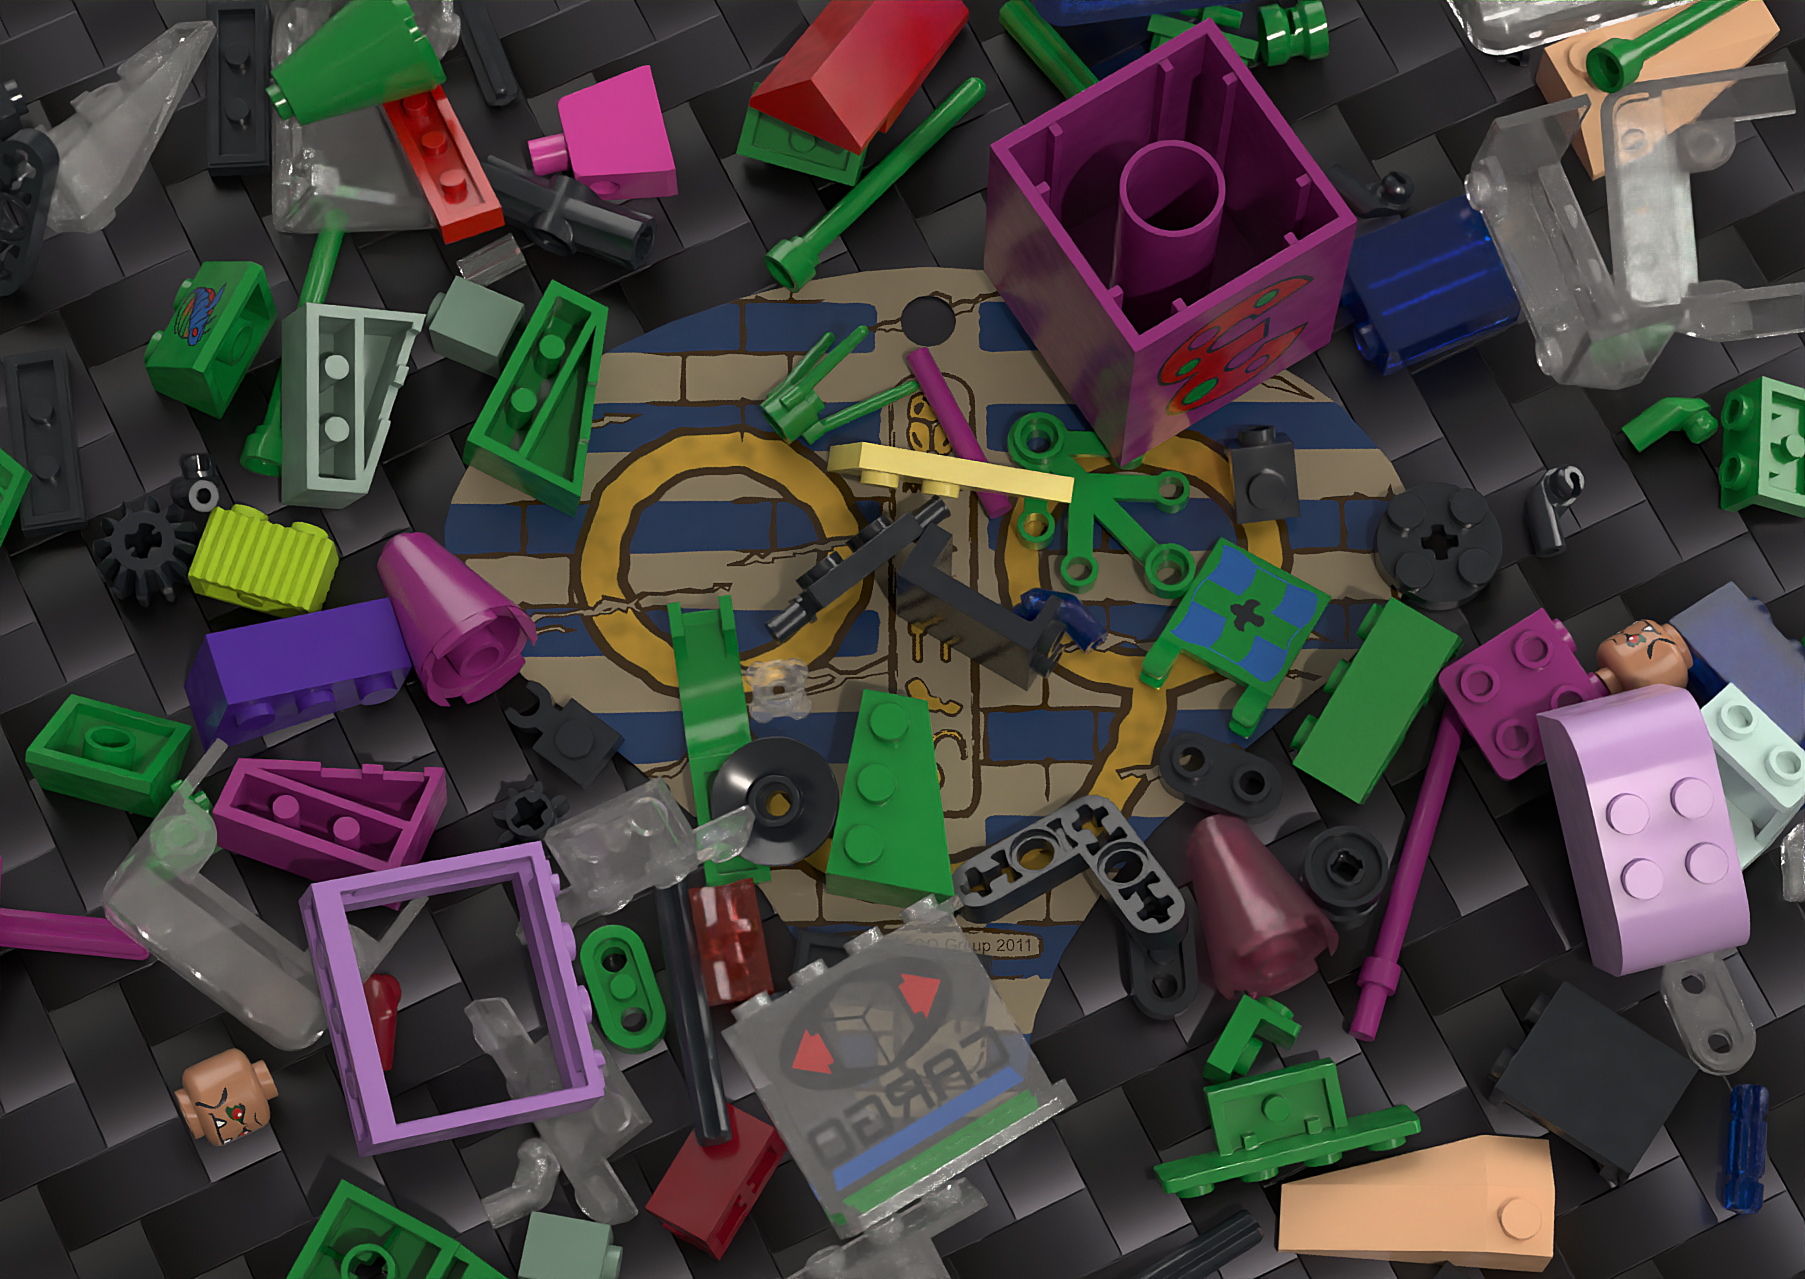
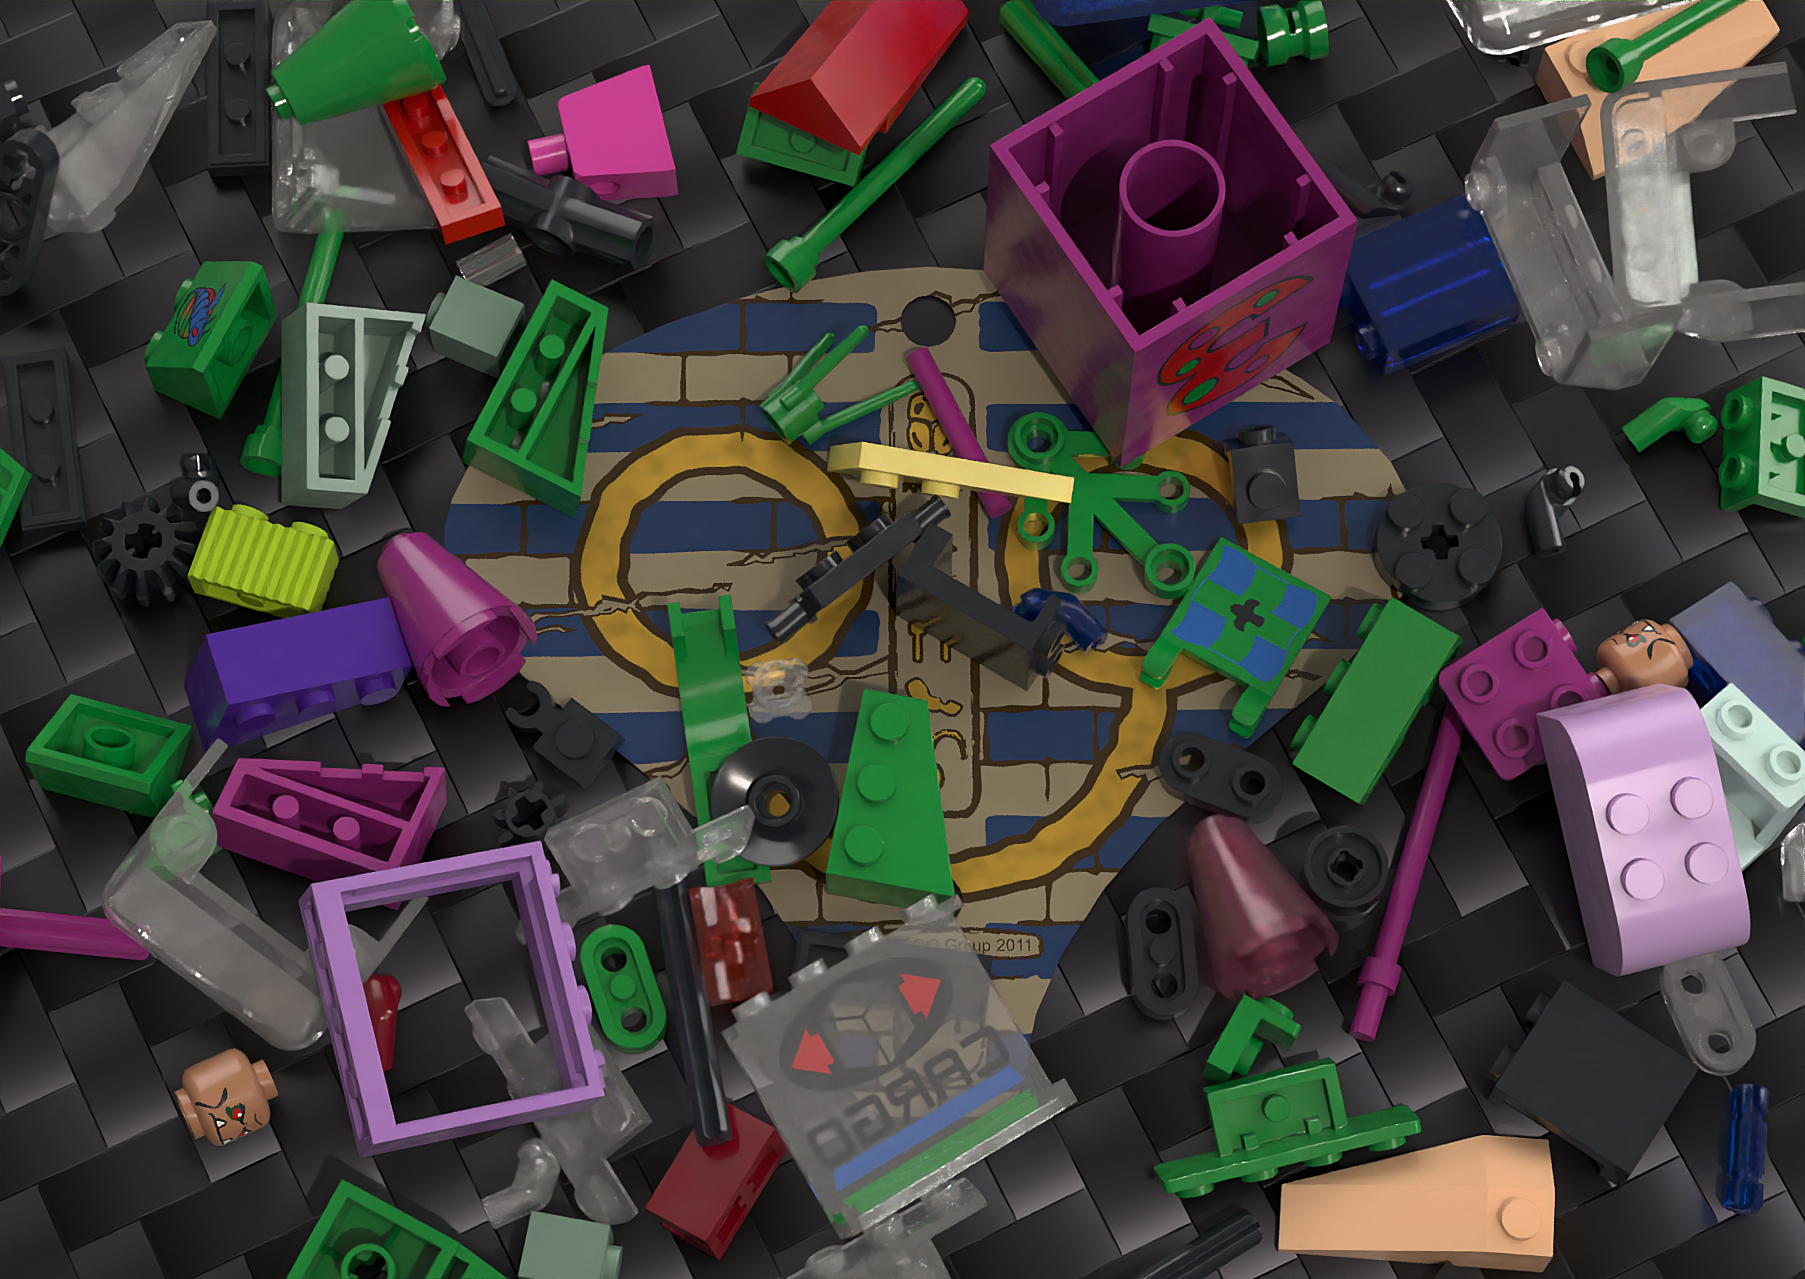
(1076, 852): black beam -> none

